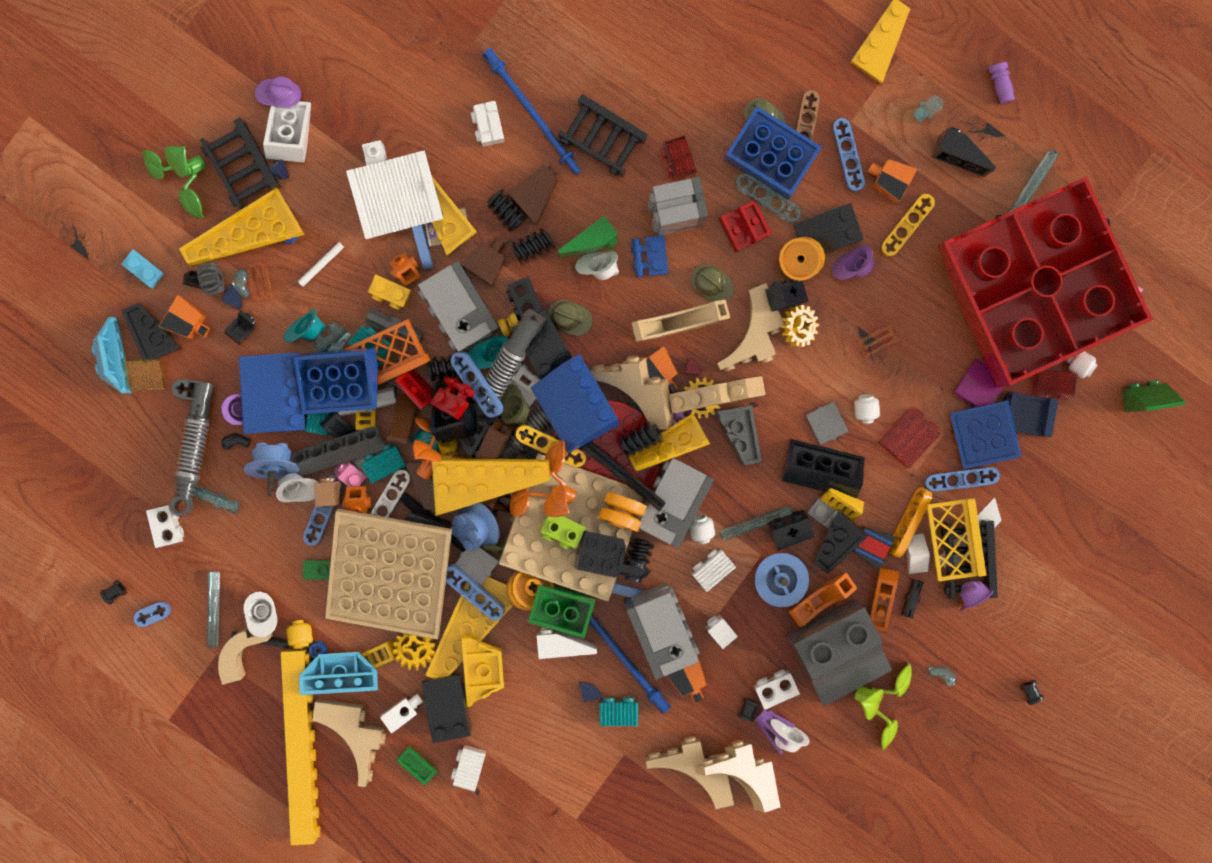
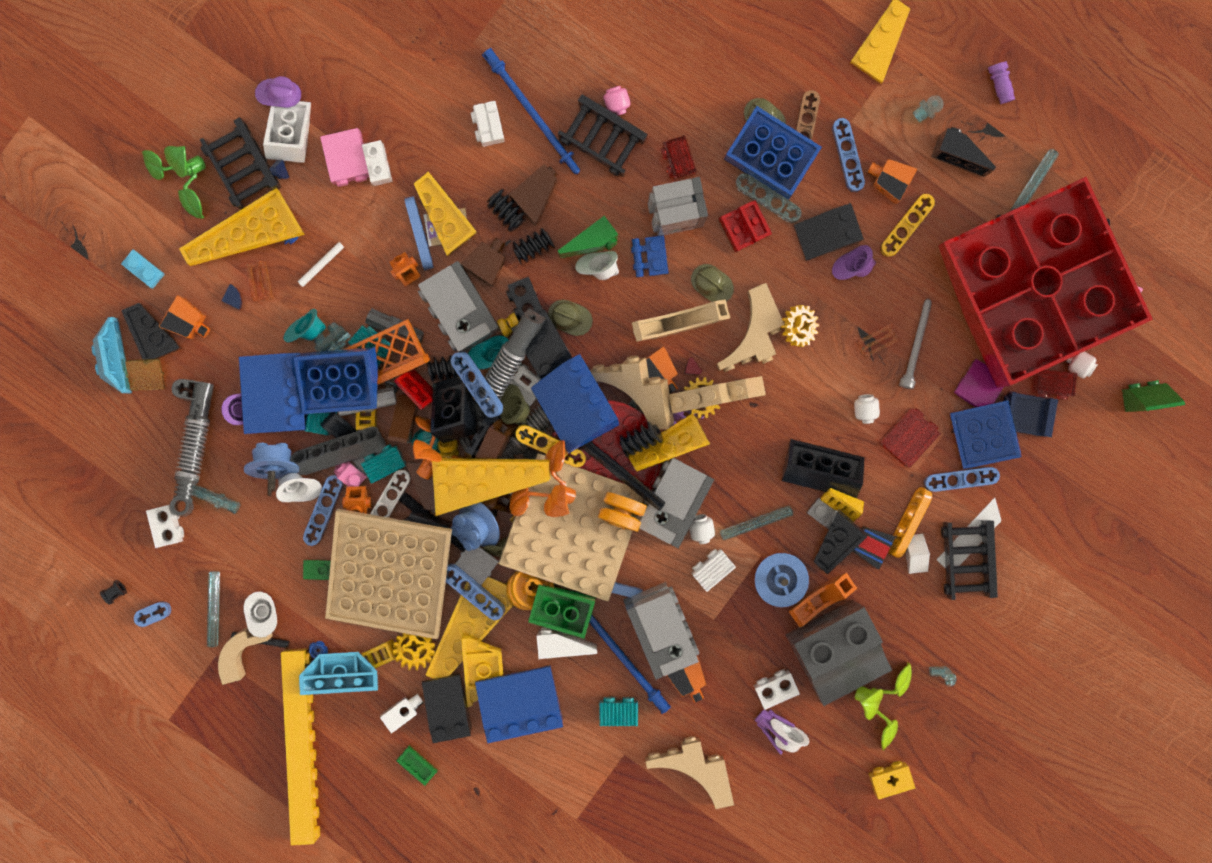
(190, 279): black plate -> none
(211, 278): dark grey gear -> none
(235, 438): black arm -> none
(239, 283): clear light blue arm -> none
(240, 327): black bracket -> none
(299, 634): yellow head -> none
(327, 492): medium nougat brick -> none
(345, 157): none -> bright pink brick
(361, 738): tan arch -> none
(389, 291): yellow brick -> none
(394, 194): white door -> none
(450, 403): red plate -> none
(469, 767): white brick -> none
(519, 704): none -> blue slope
(562, 530): lime brick -> none
(589, 692): dark blue tile -> none
(605, 557): black brick -> none
(617, 100): none -> bright pink head
(640, 551): black piece -> none
(720, 631): white brick -> none
(741, 433): dark grey wing -> none
(748, 709): black bush -> none
(753, 774): arch -> none
(786, 294): black brick -> none
(790, 529): black brick -> none
(795, 267): light orange wheel -> none
(826, 423): flat silver piece -> none
(884, 598): orange slope -> none
(901, 780): none -> yellow brick
(908, 379): none -> light grey piece
(912, 598): black pin -> none
(972, 535): yellow fence -> none
(974, 594): medium lavender piece -> none
(1032, 692): black bush -> none

